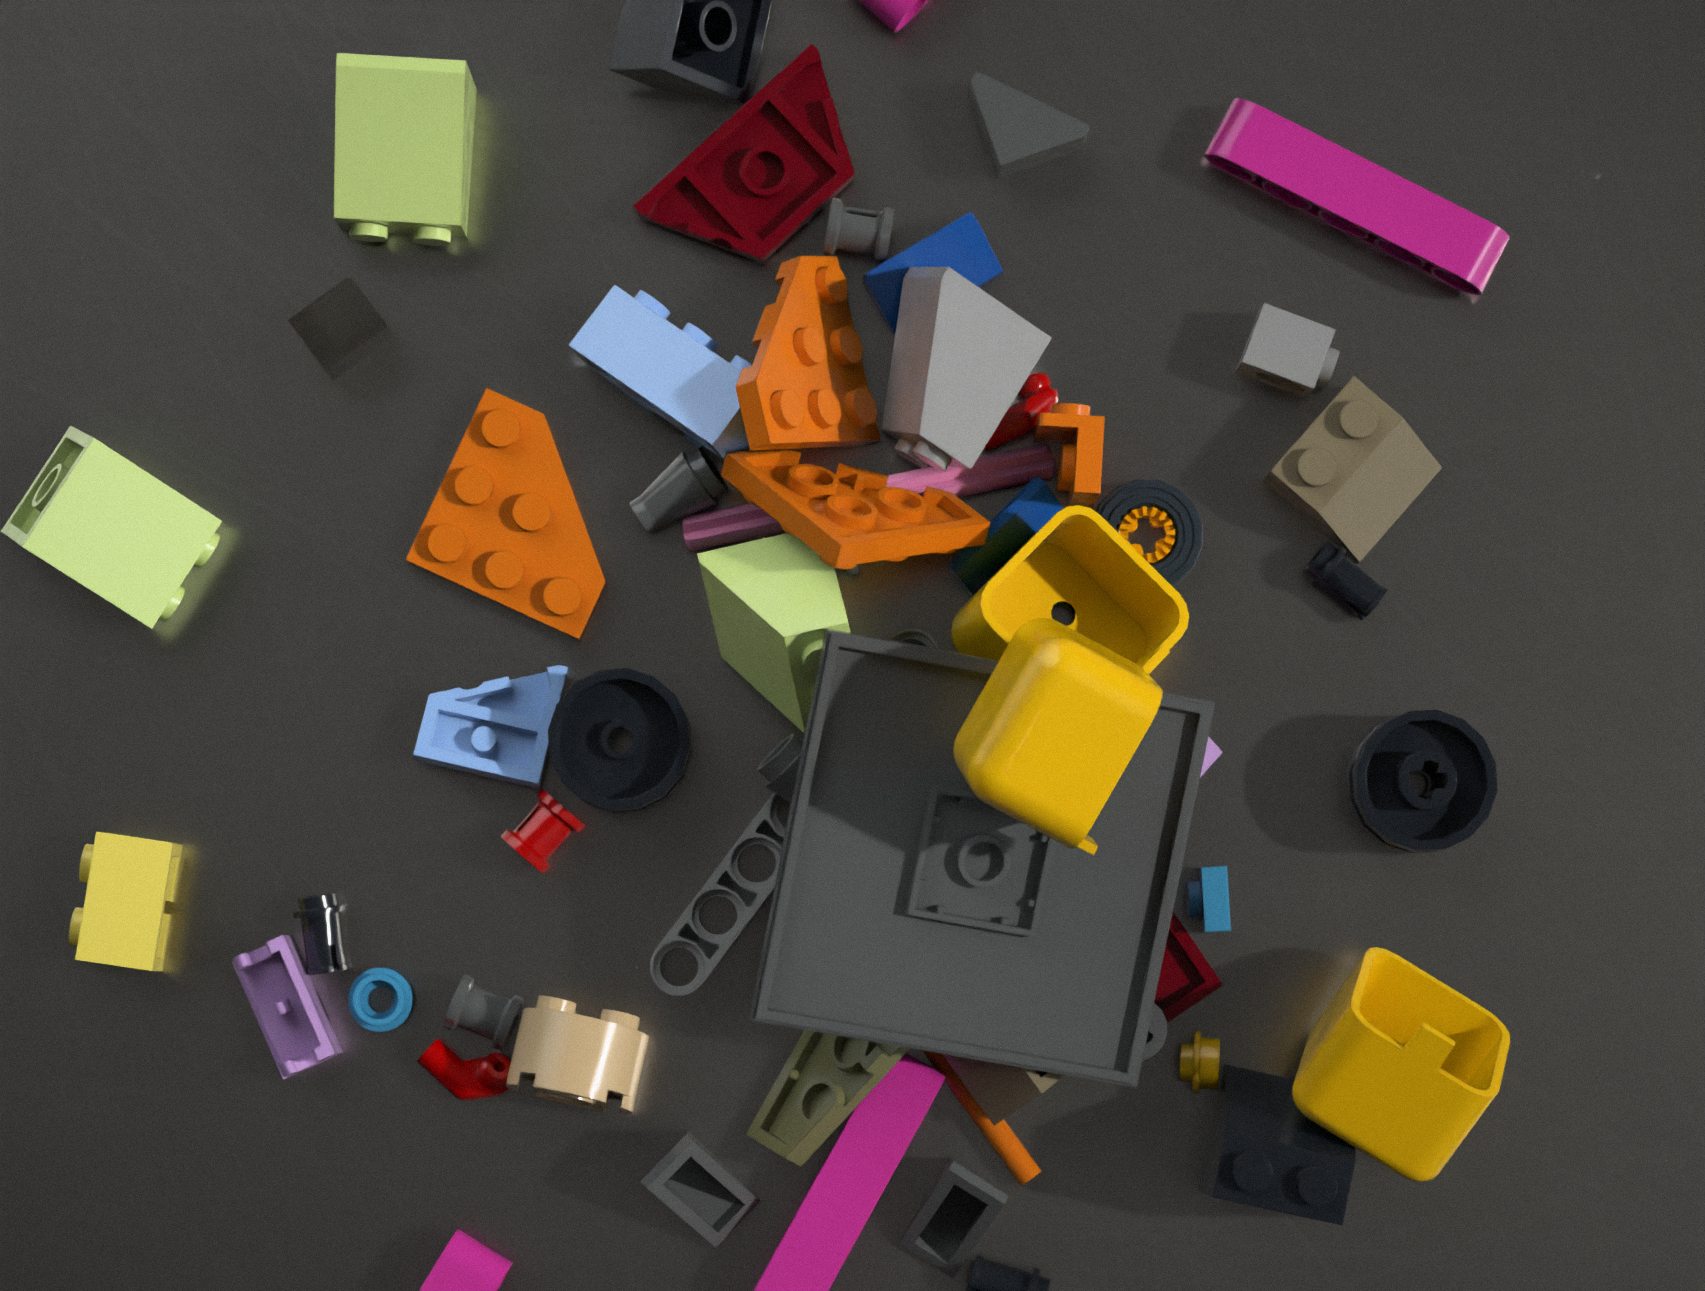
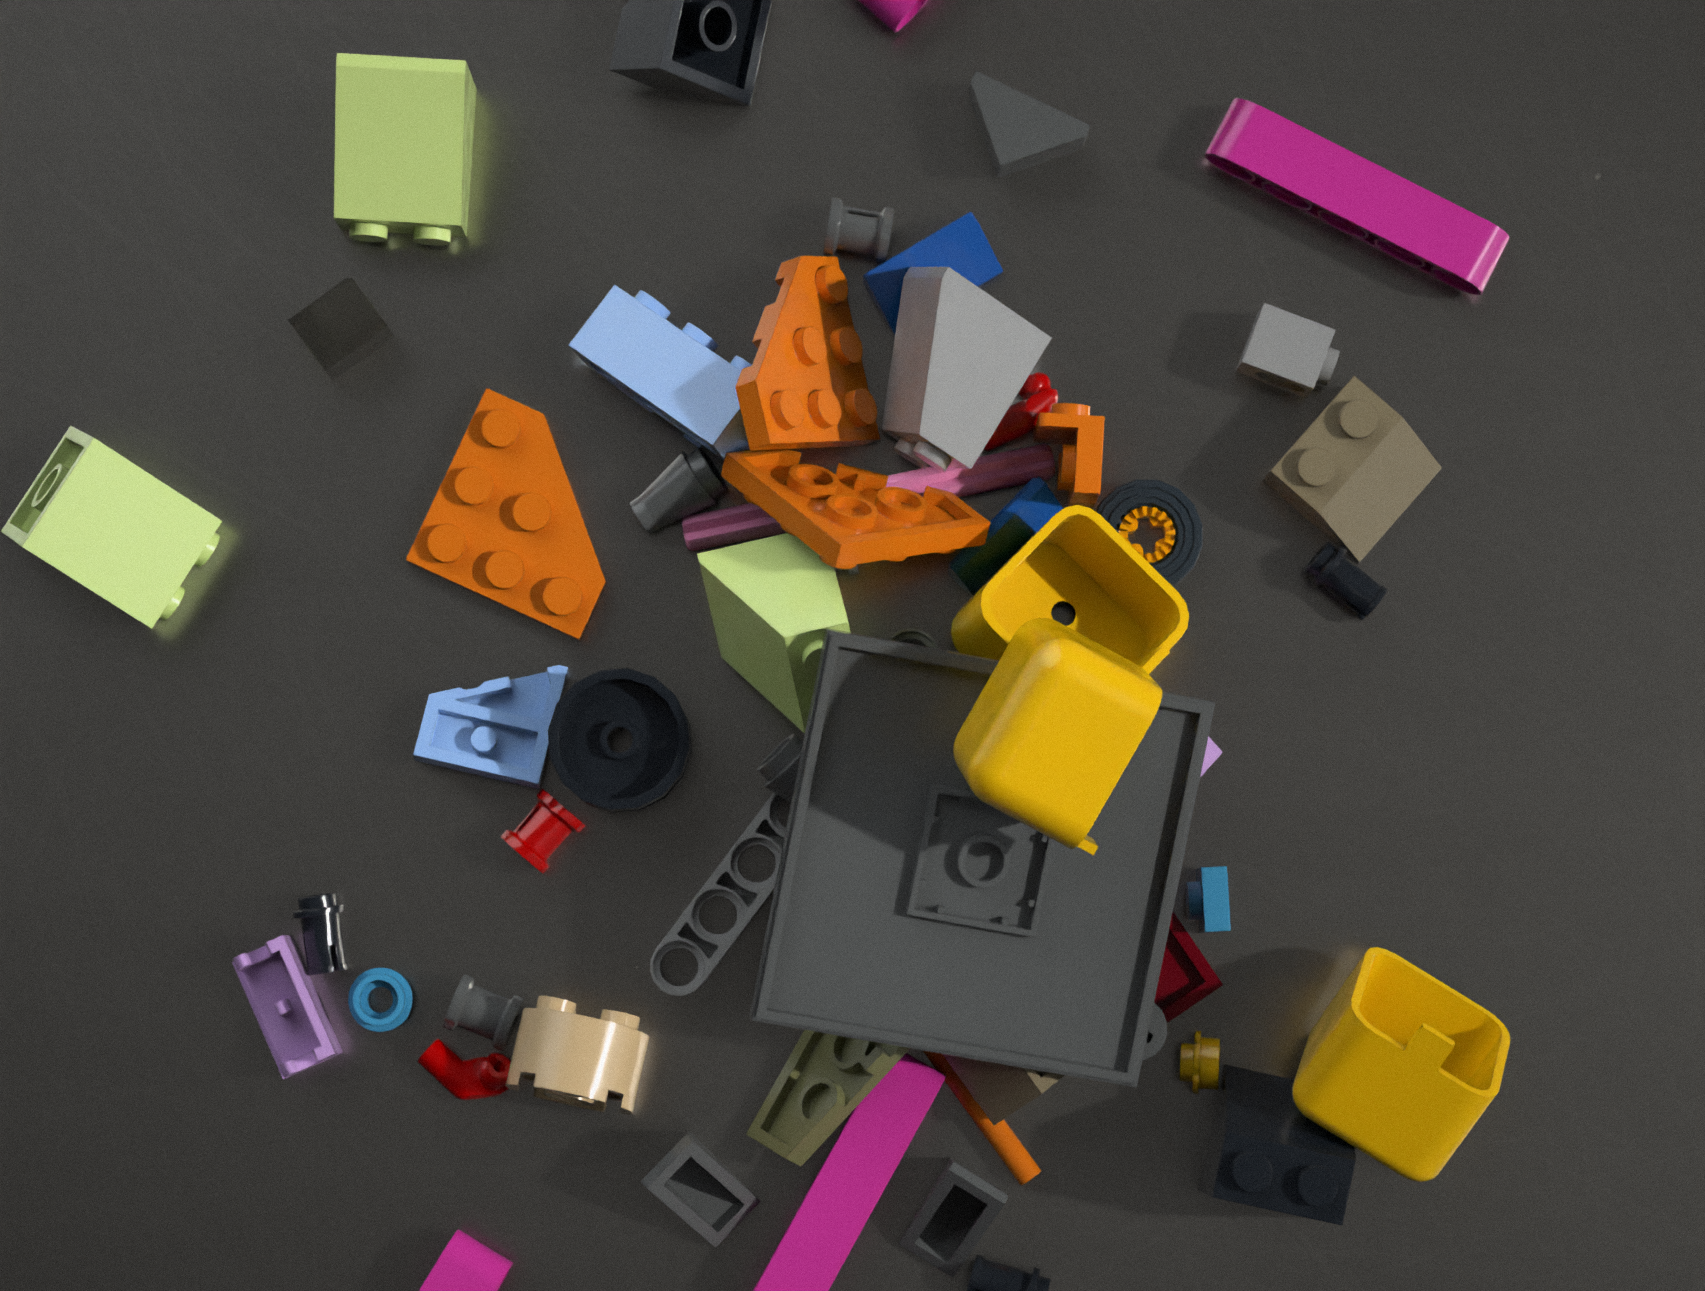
(125, 901): light yellow piece -> none
(760, 168): dark red wing -> none
(1458, 774): black wheel -> none

